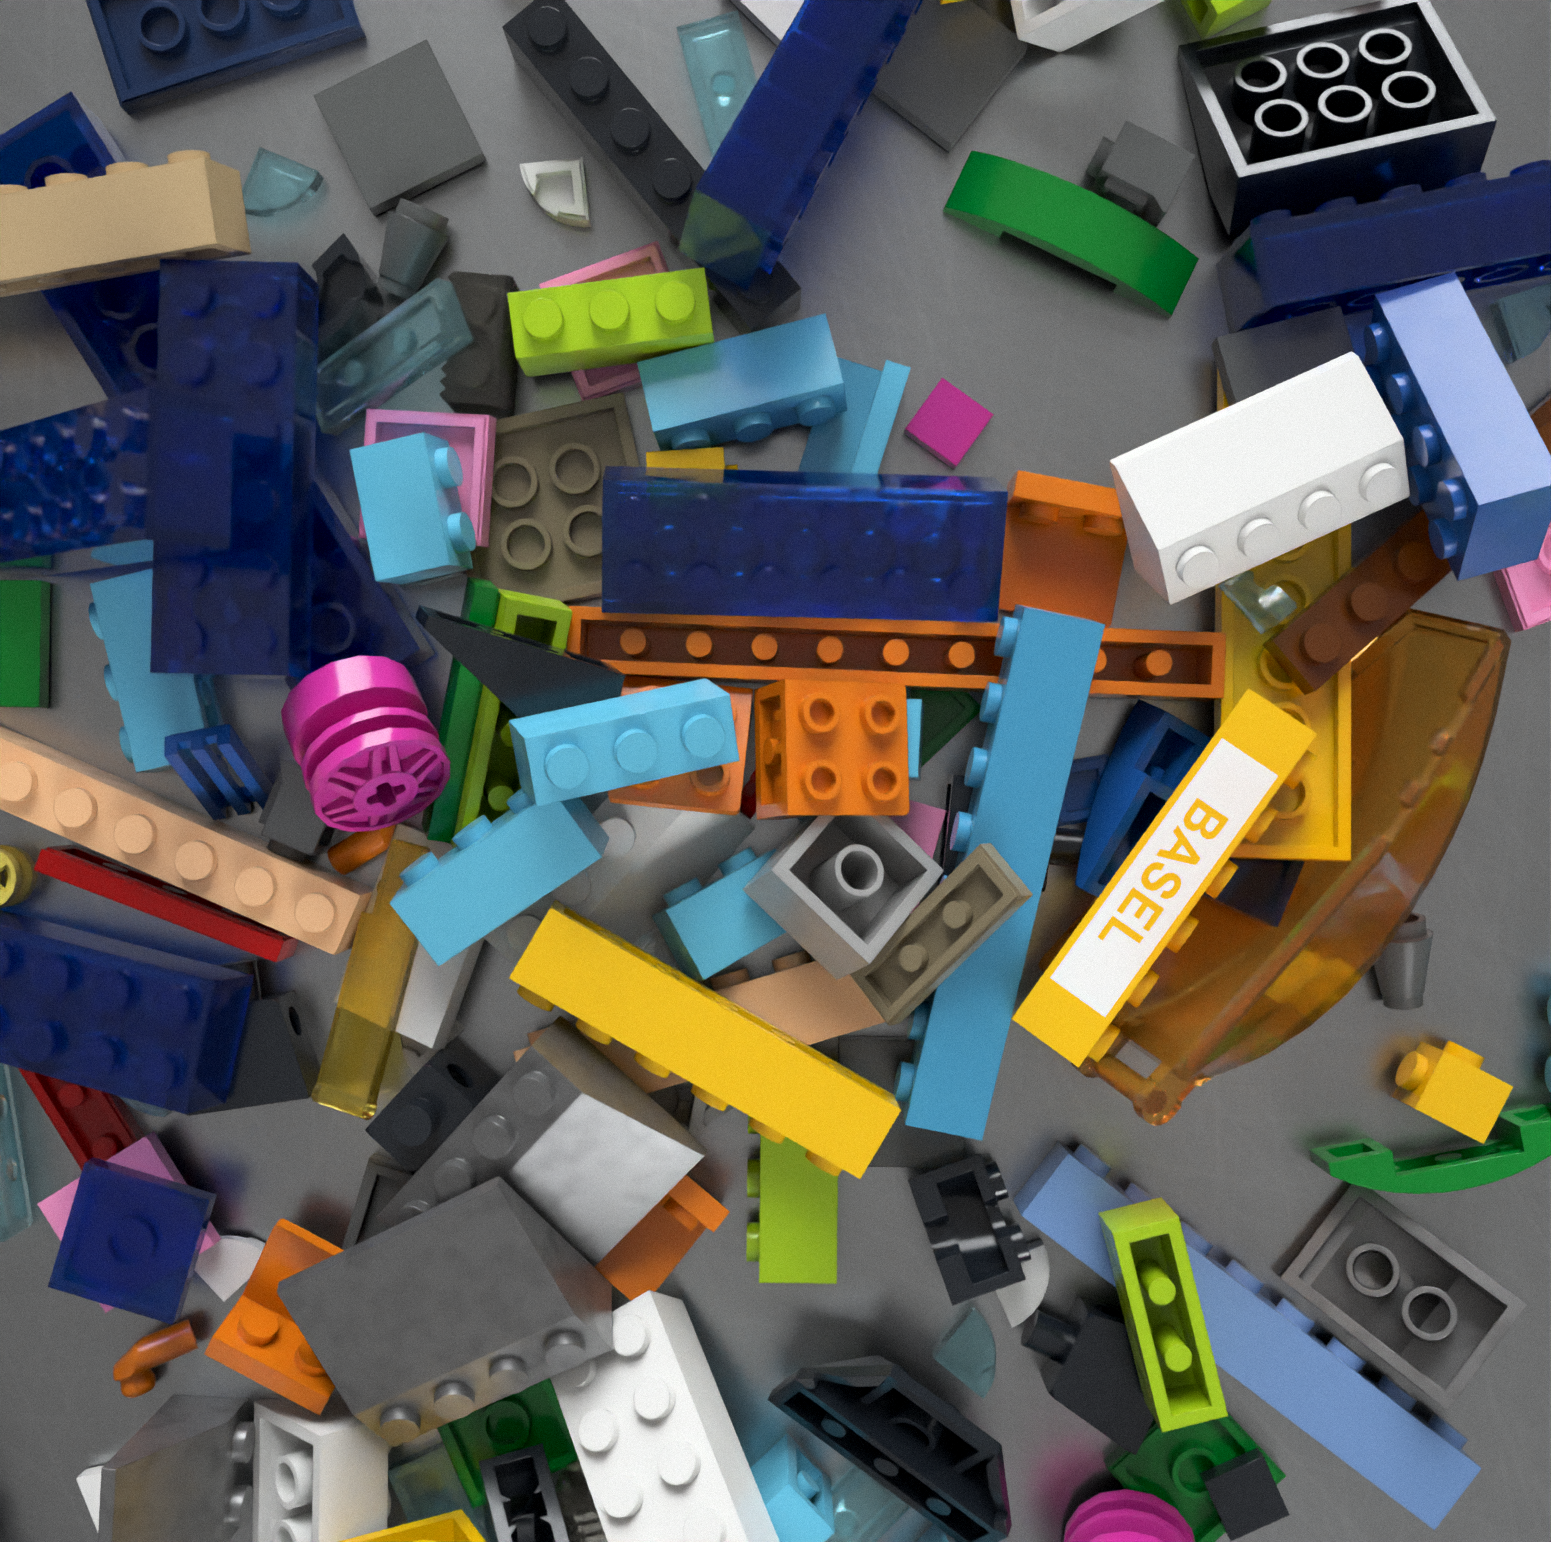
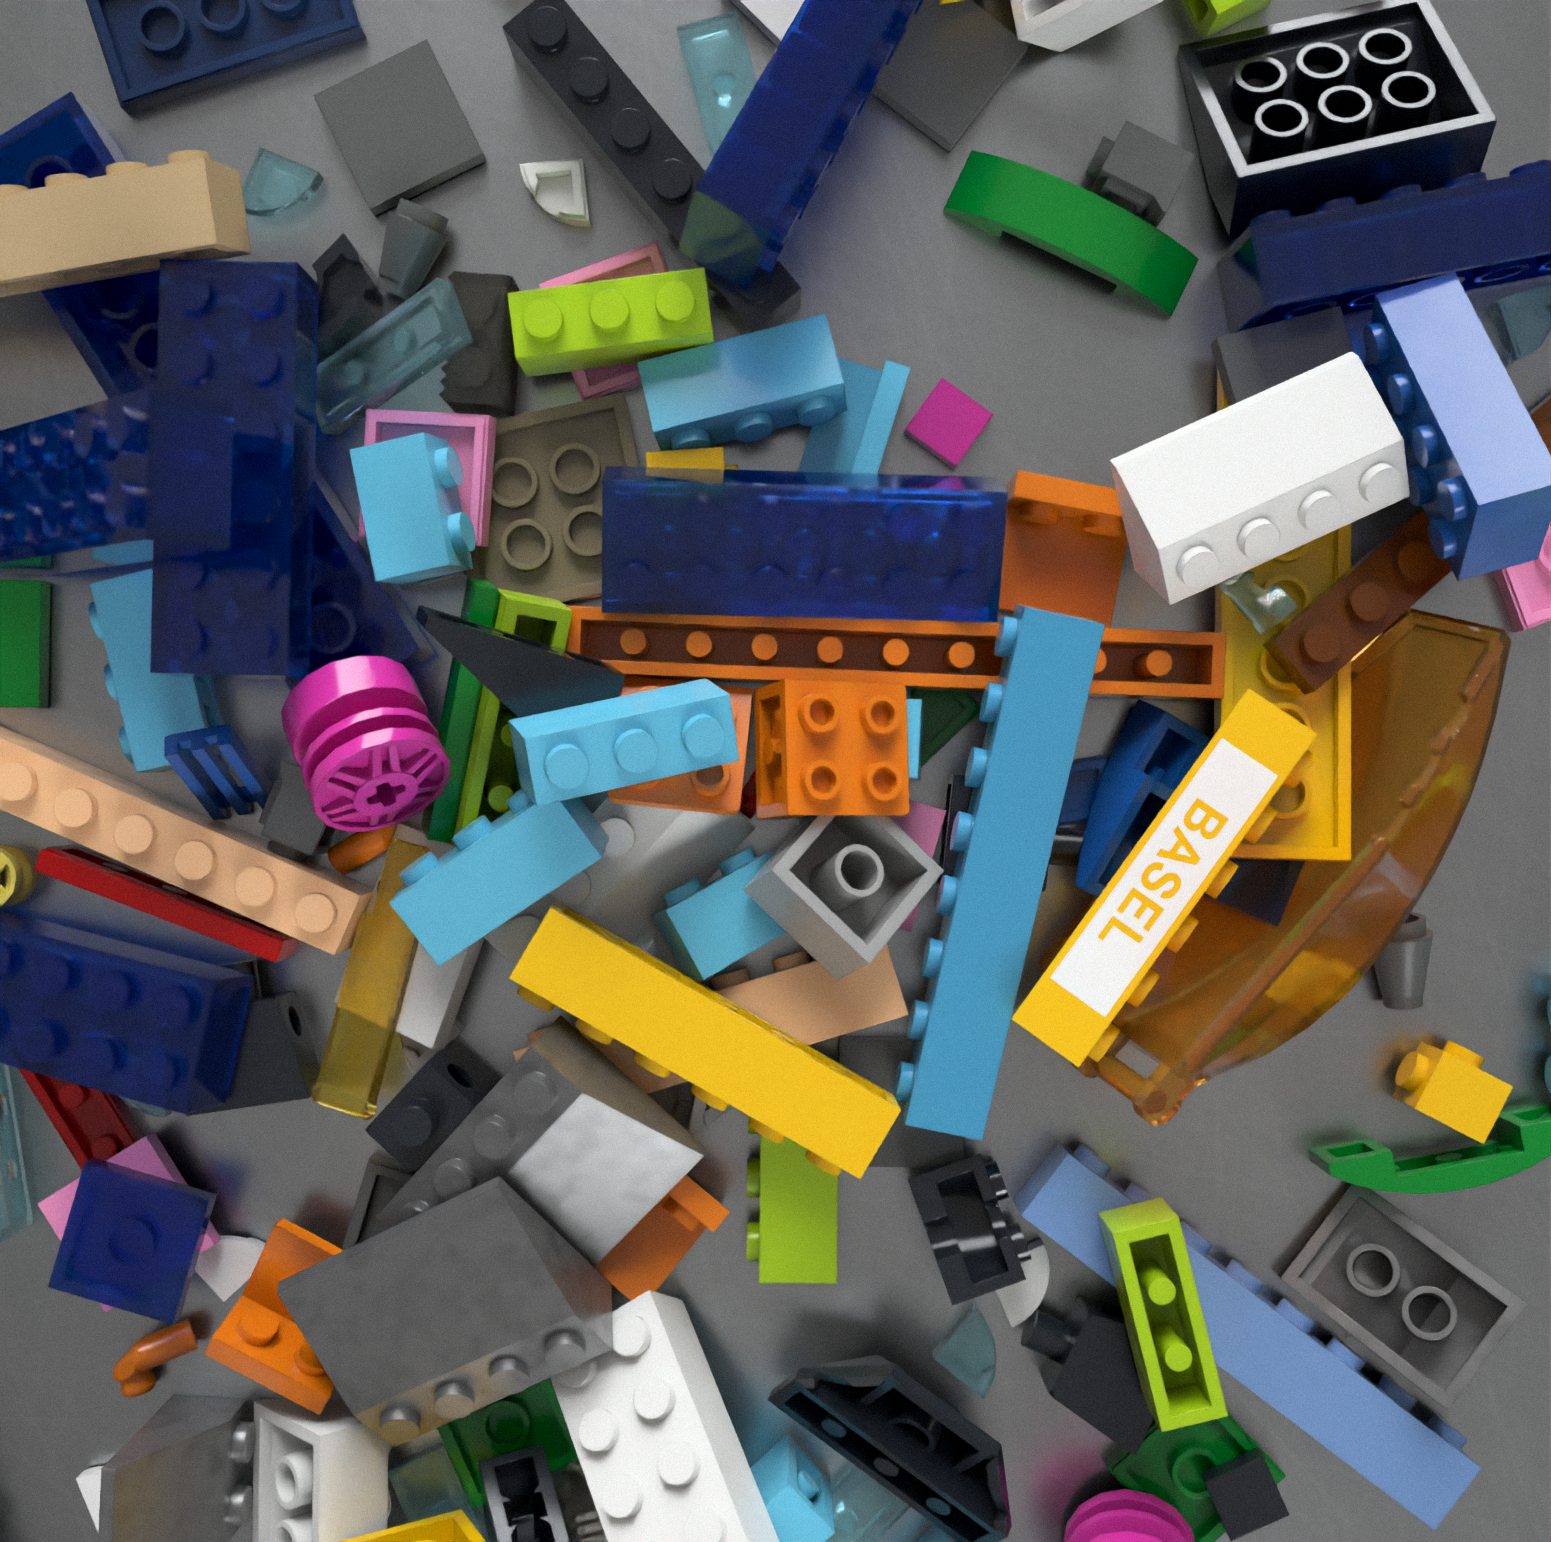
(942, 933): dark tan tile -> none

